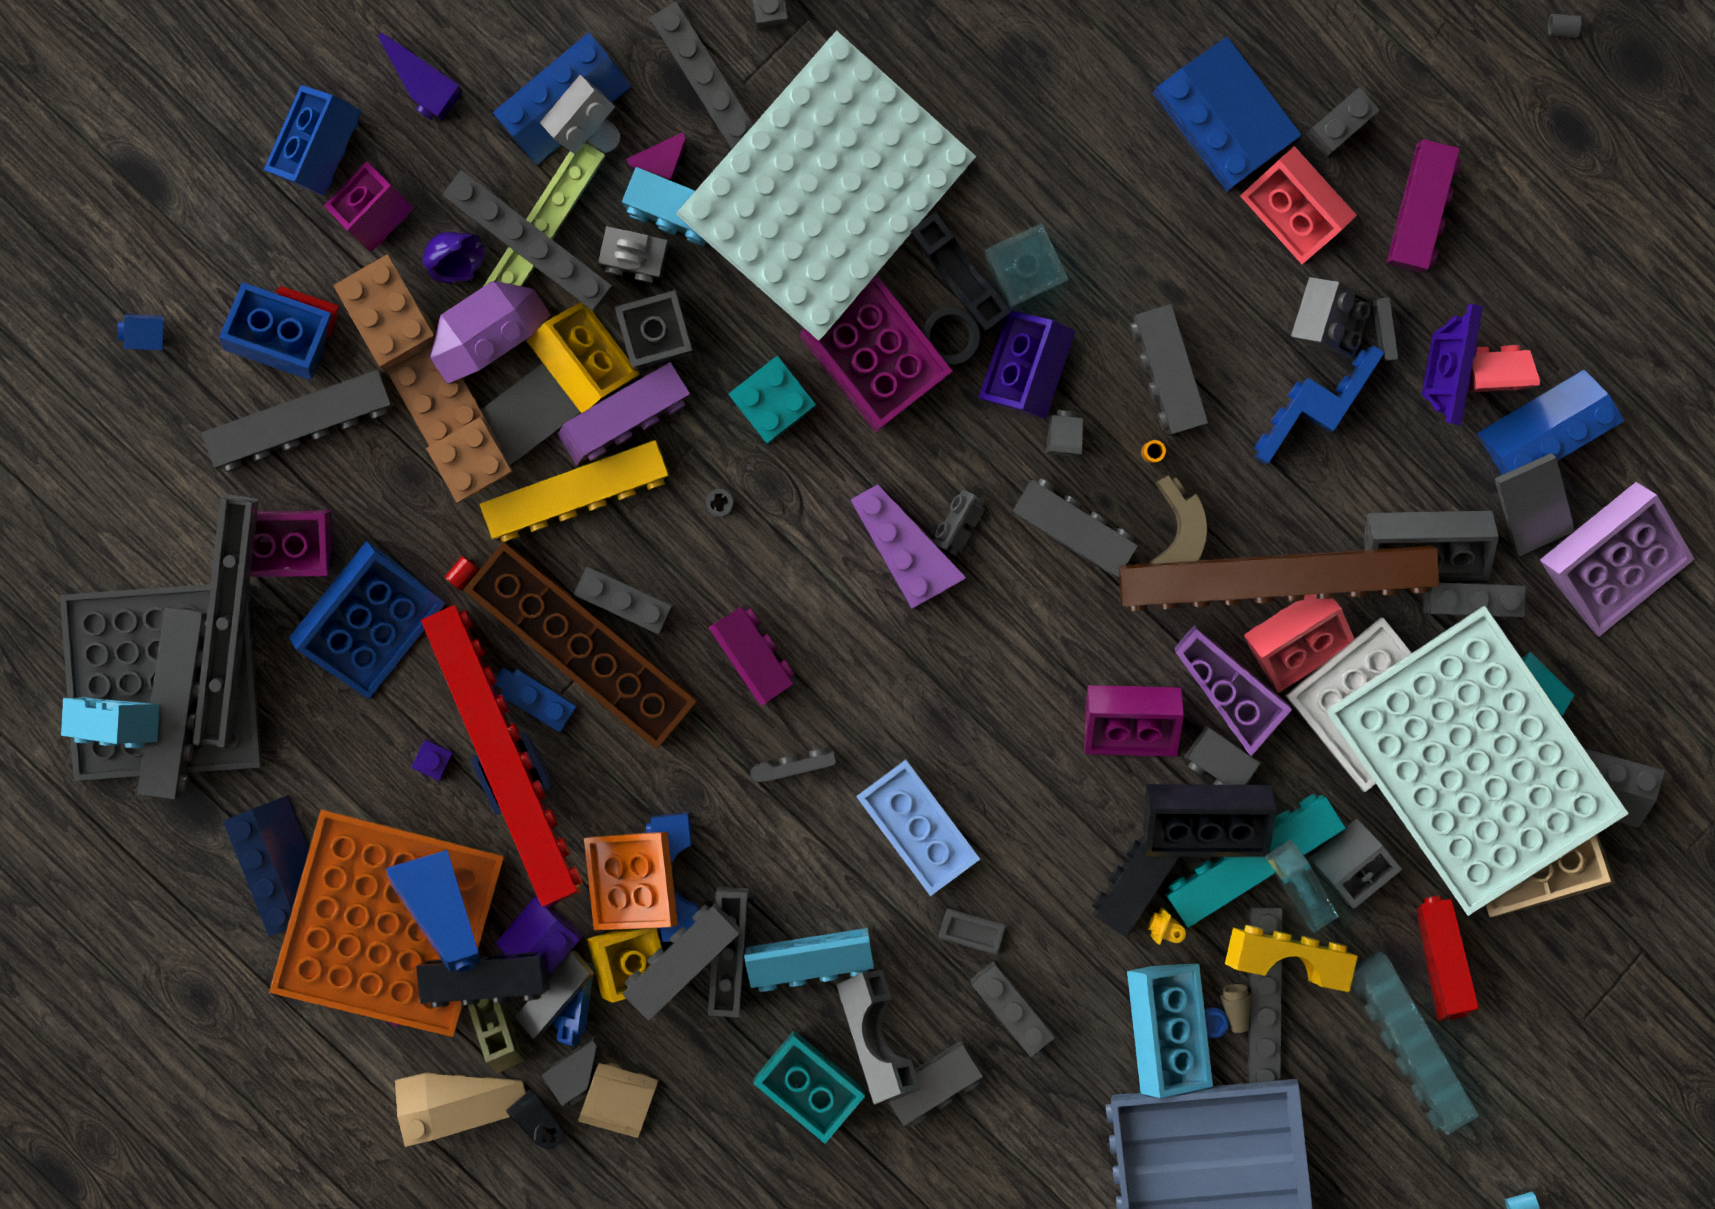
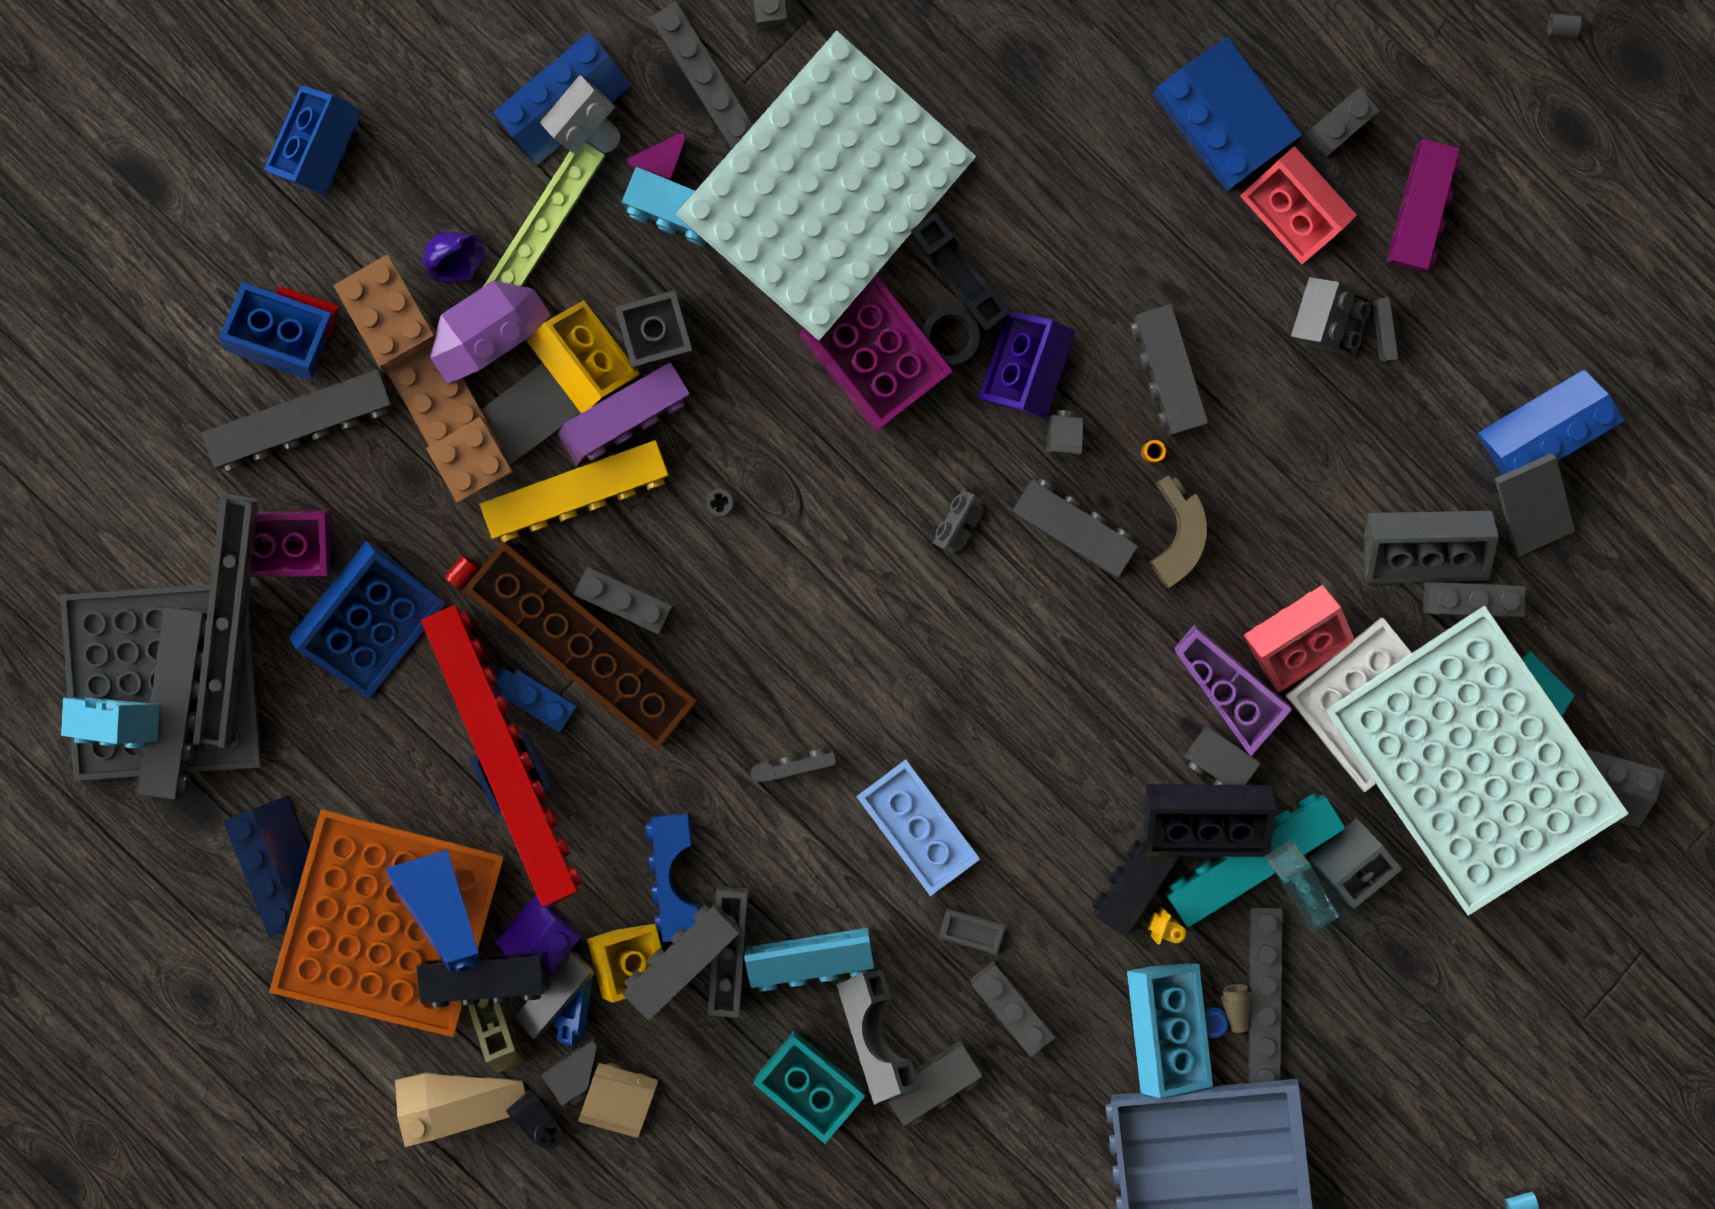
(141, 332): blue brick -> none
(368, 207): magenta slope -> none
(426, 85): dark purple slope -> none
(432, 759): dark purple plate -> none
(528, 241): dark grey brick -> none
(630, 881): orange plate -> none
(633, 254): light grey brick -> none
(752, 654): magenta slope -> none
(772, 400): teal brick -> none
(908, 553): medium lavender wedge -> none
(1025, 266): clear light blue brick -> none
(1133, 720): magenta slope -> none
(1258, 952): yellow arch -> none
(1278, 576): reddish brown brick -> none
(1317, 404): blue bracket -> none
(1413, 1043): clear light blue brick -> none
(1446, 960): red slope -> none
(1451, 363): dark purple wing -> none
(1503, 370): coral slope -> none
(1570, 875): tan wedge -> none
(1618, 558): lavender slope -> none

